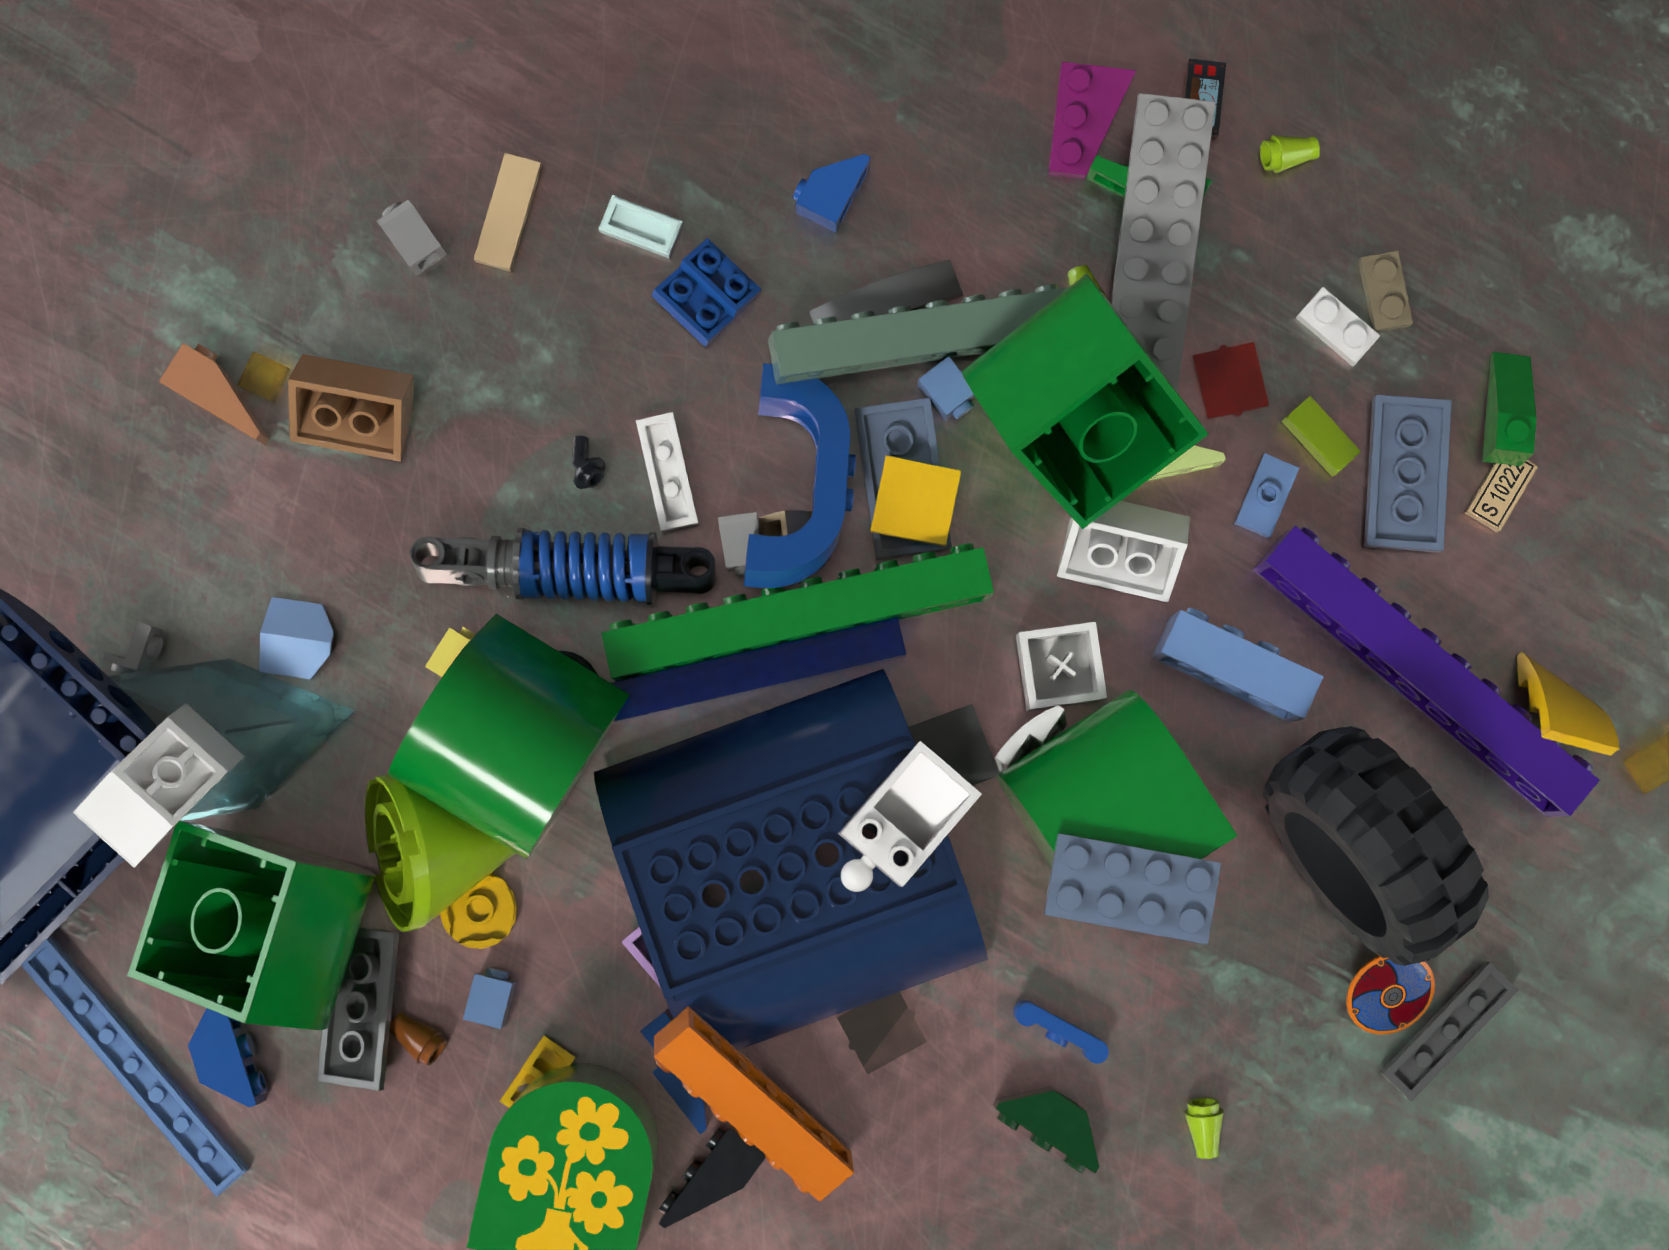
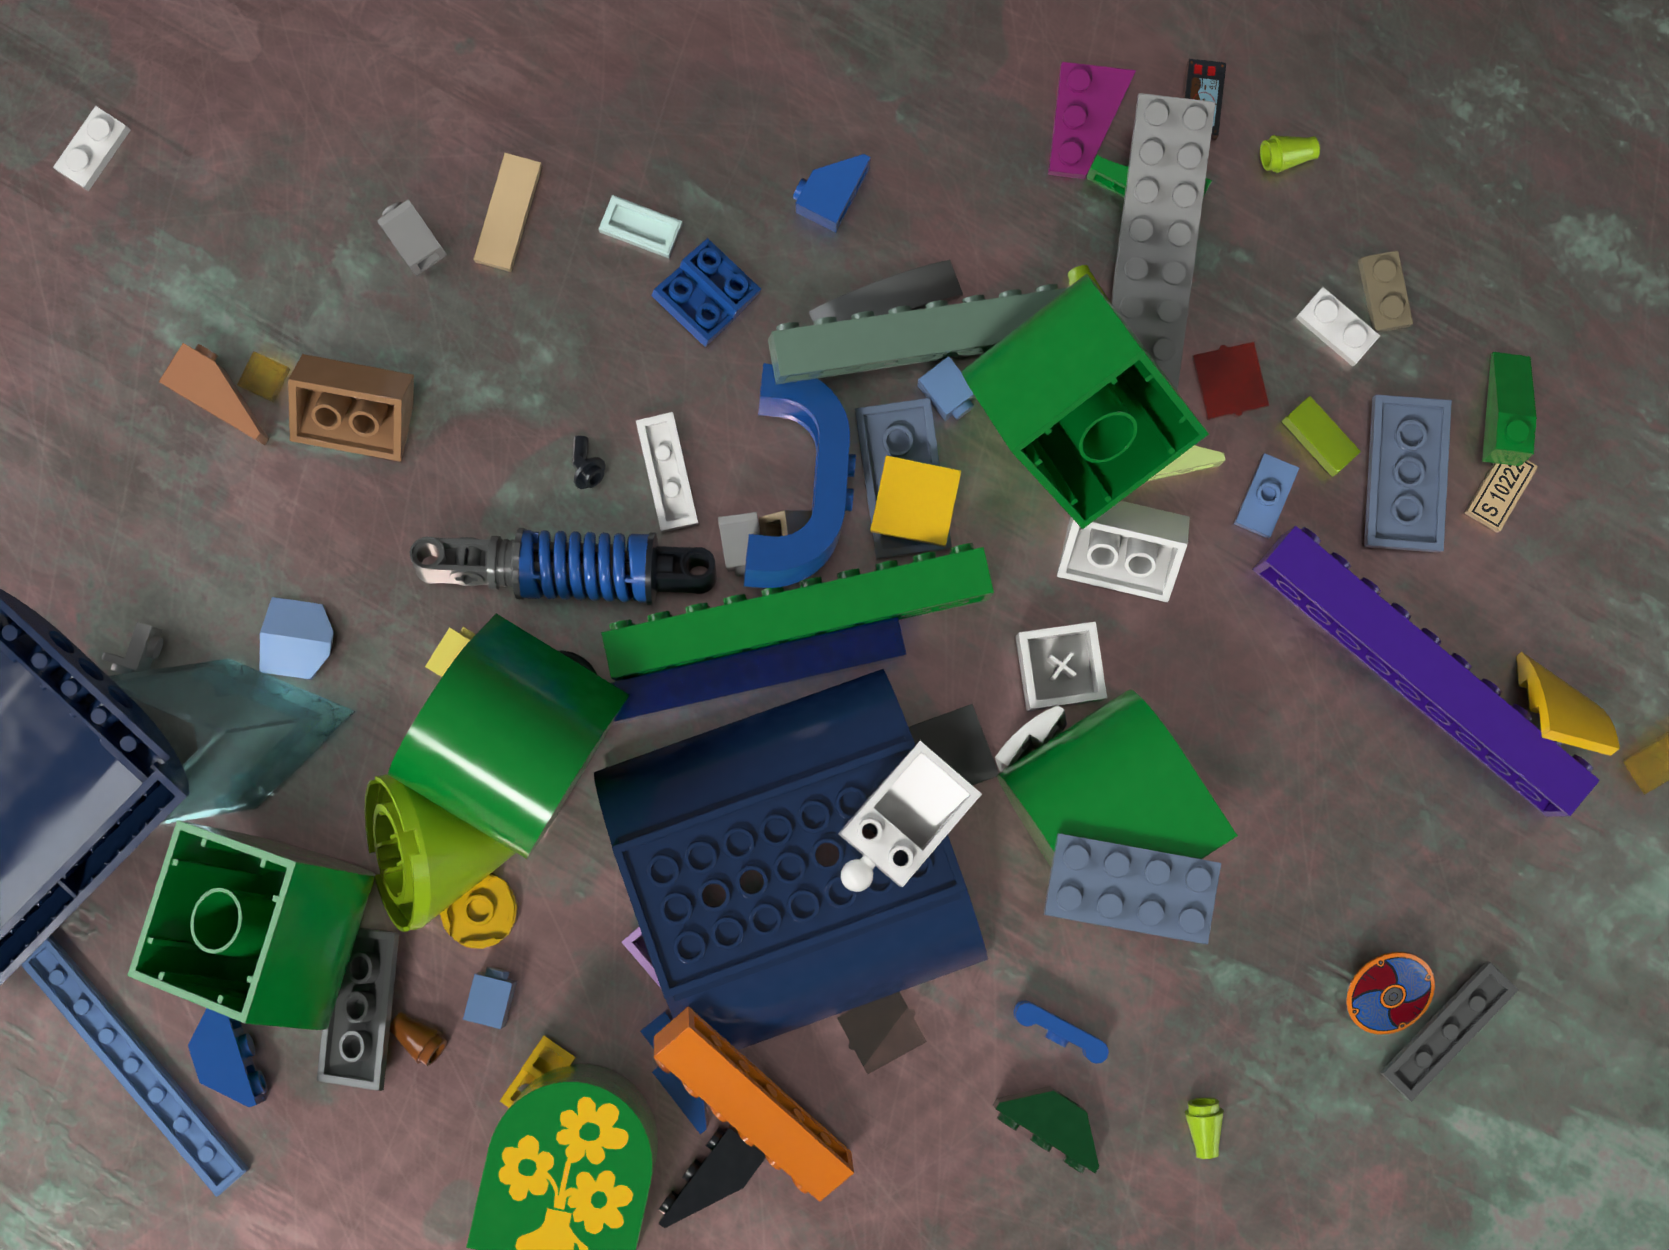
(91, 148): none -> white plate
(158, 784): white slope -> none
(1236, 665): medium blue brick -> none
(1376, 845): black tyre -> none

